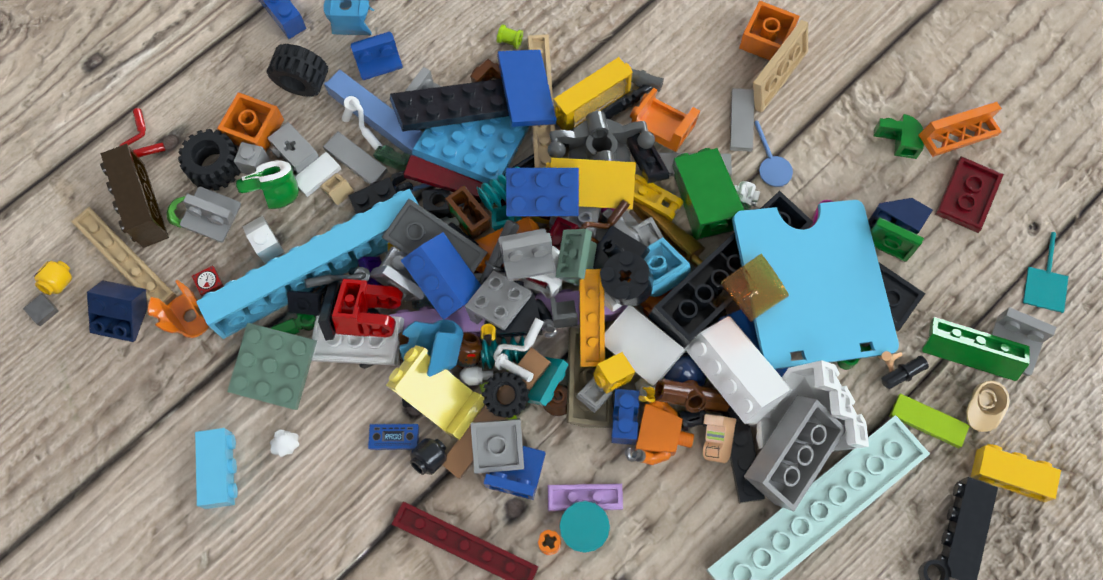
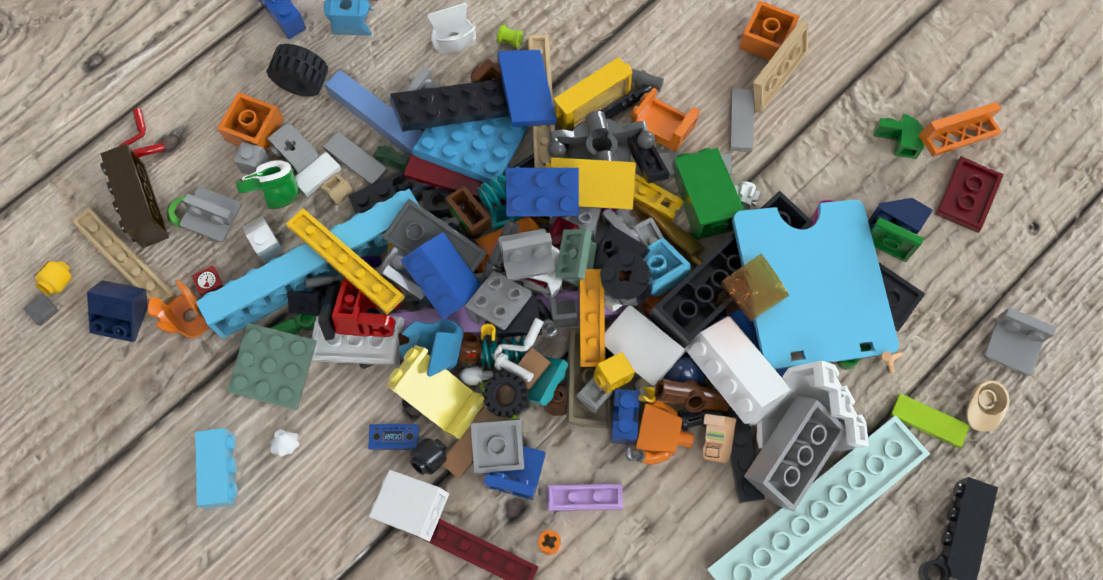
(203, 146): black tyre -> none
(345, 261): none -> yellow tile
(352, 104): white piece -> none
(376, 55): blue bracket -> none
(409, 505): none -> white panel
(448, 22): none -> white piece
(584, 526): teal tile -> none
(612, 220): reddish brown piece -> none
(775, 169): medium blue piece -> none
(905, 372): black axle -> none
(977, 349): green panel -> none
(1016, 473): yellow brick -> none
(1044, 287): teal piece -> none

